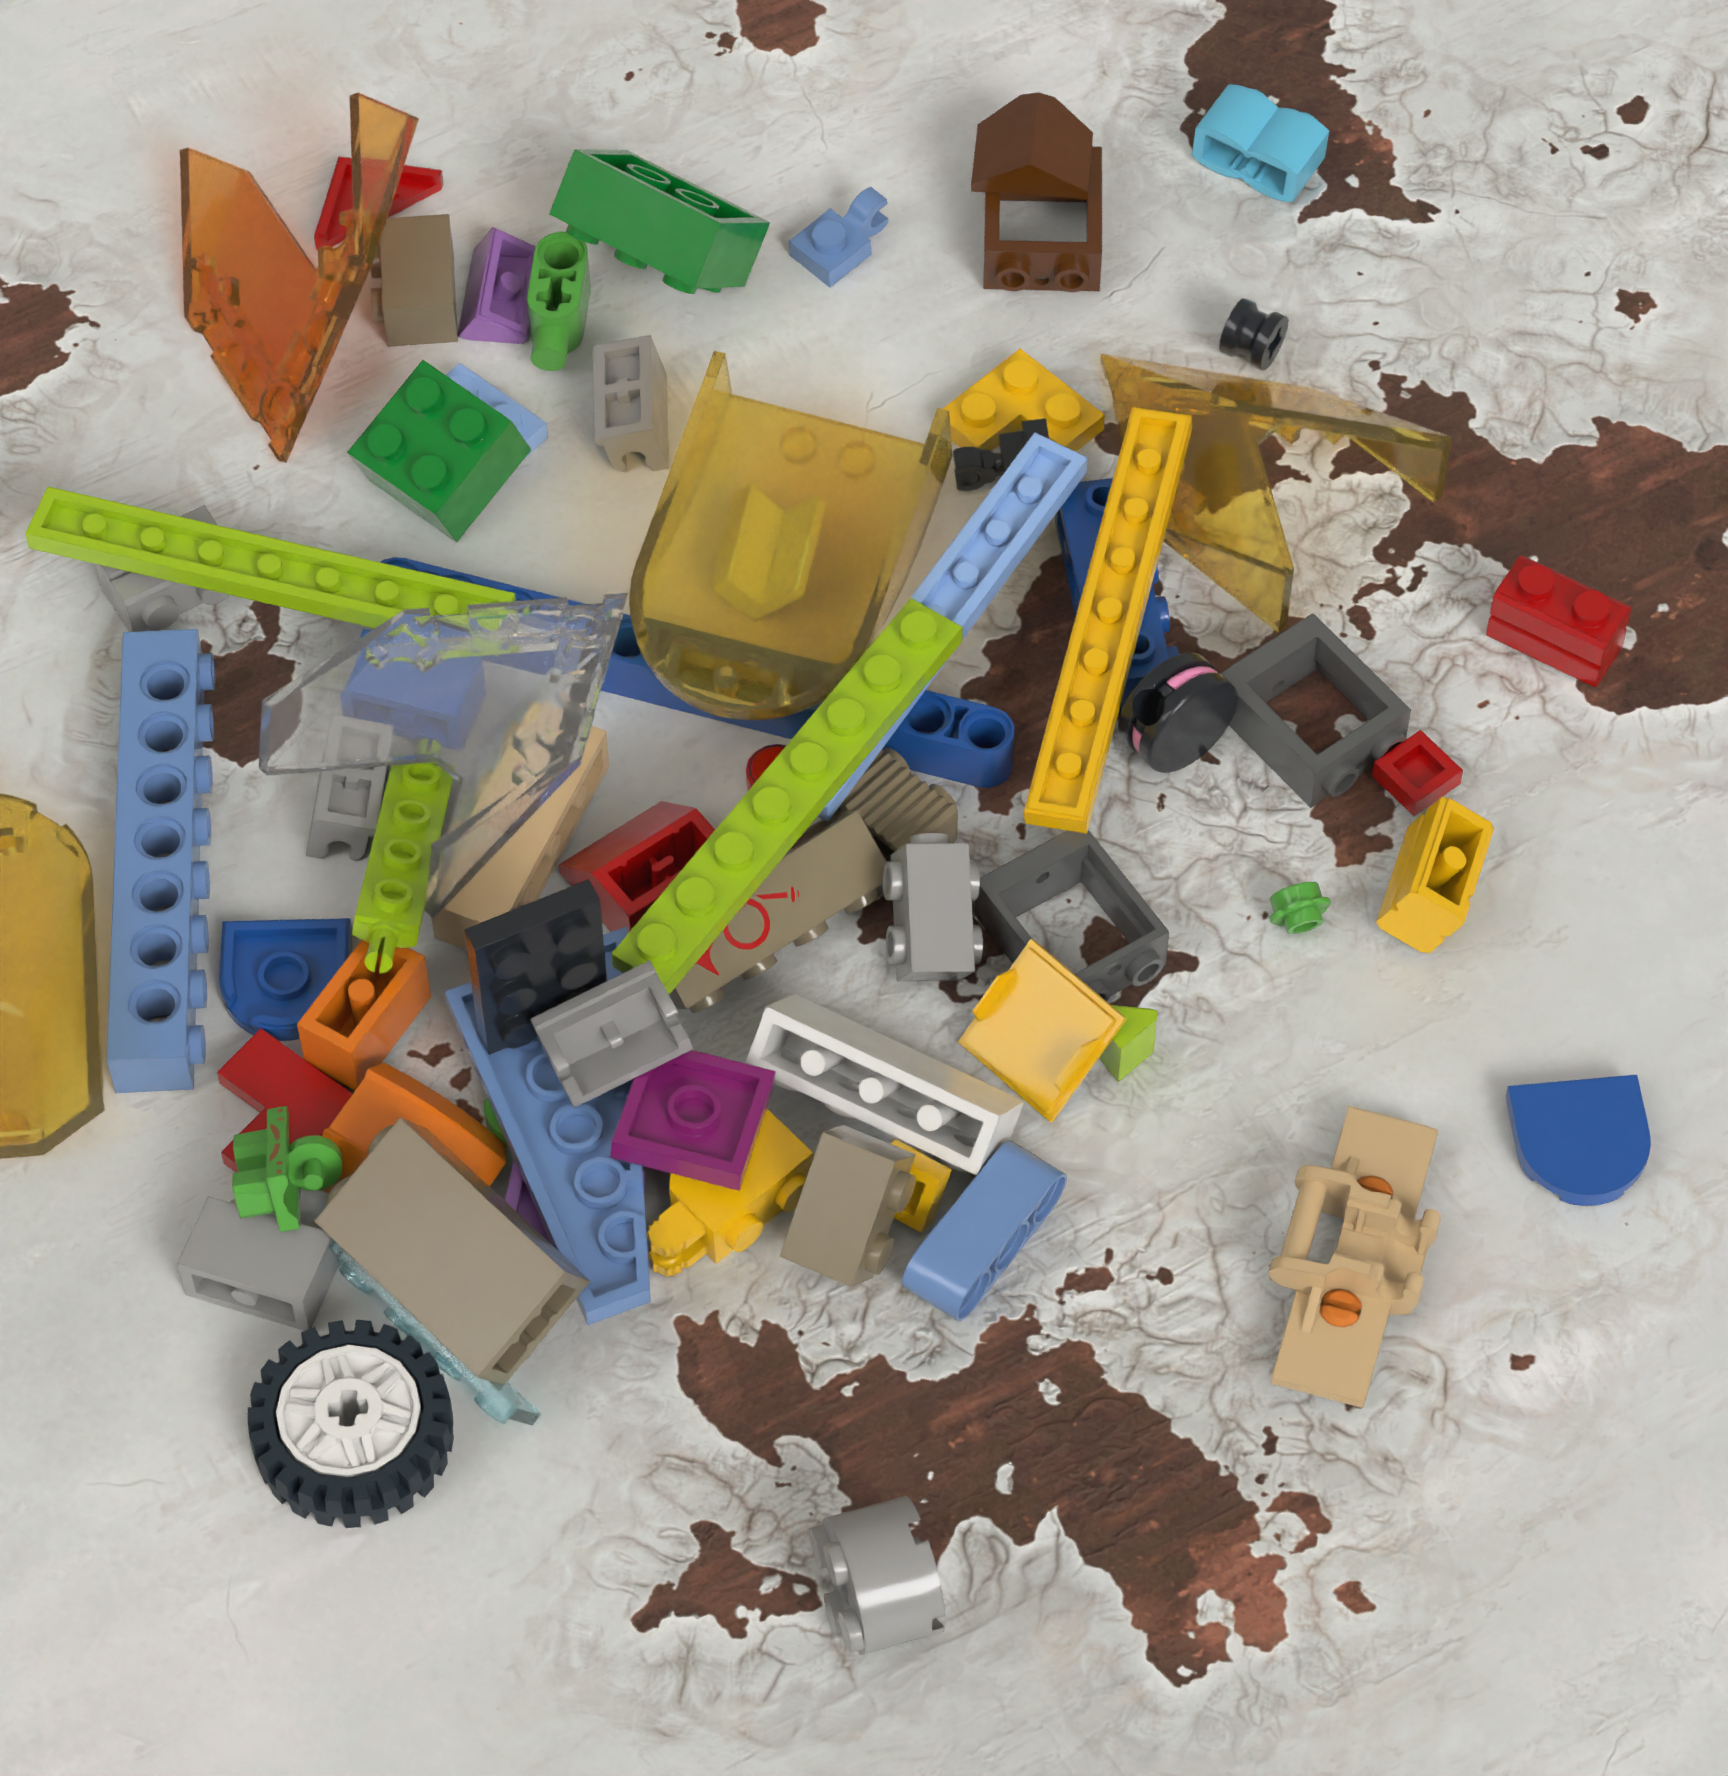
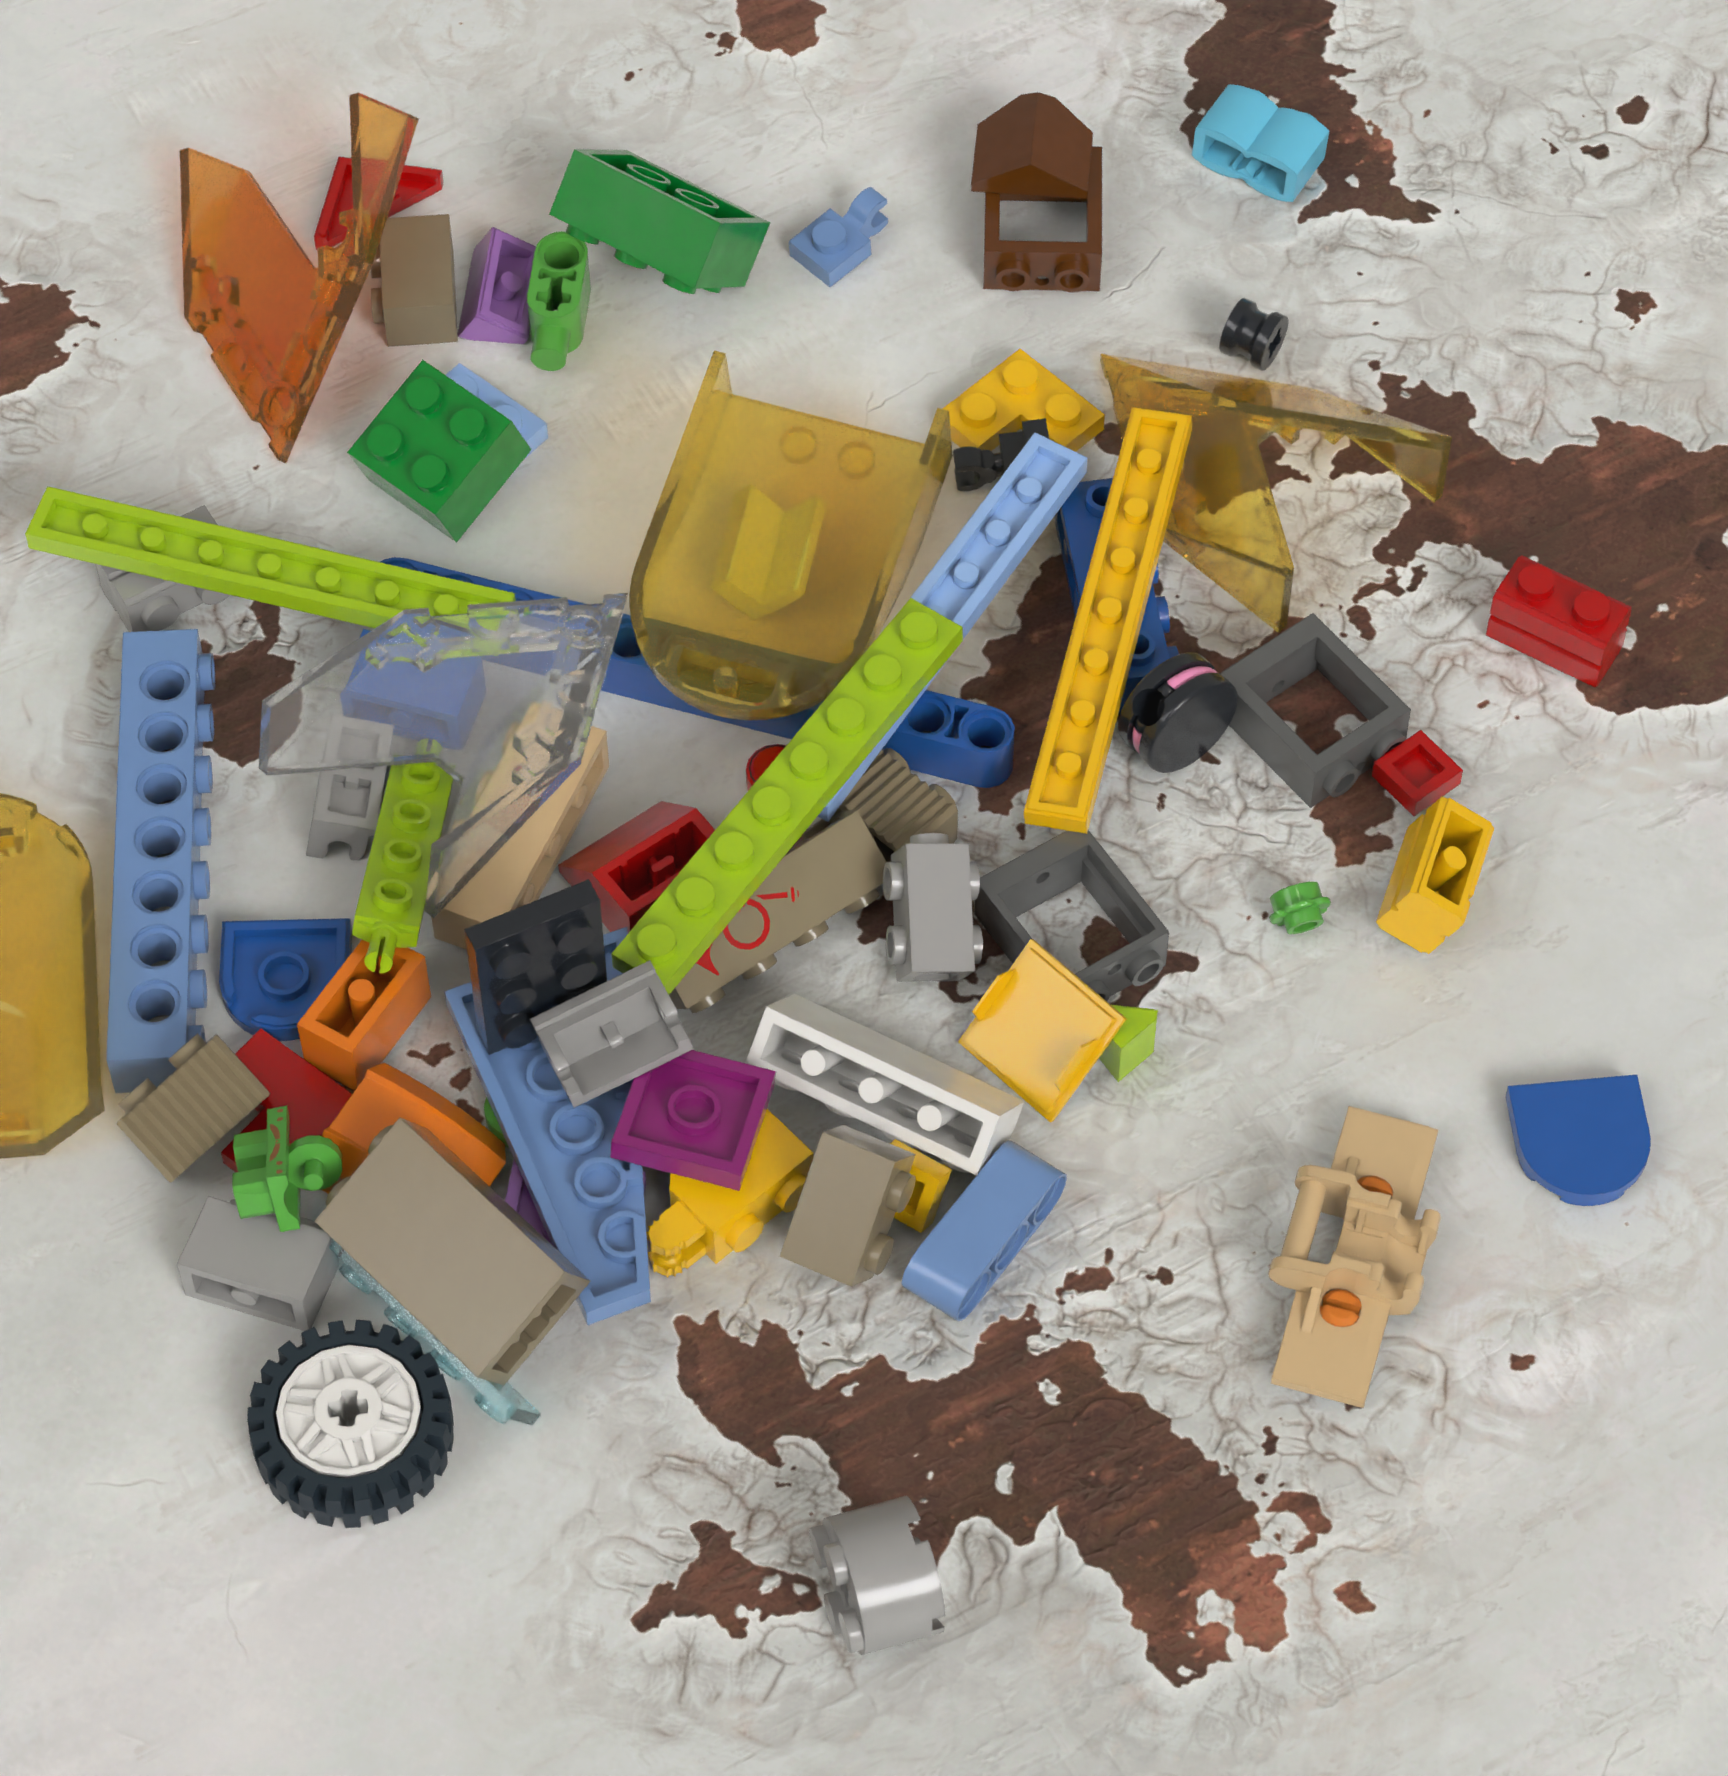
(191, 1106): none -> dark tan brick
(630, 402): light grey hinge -> none

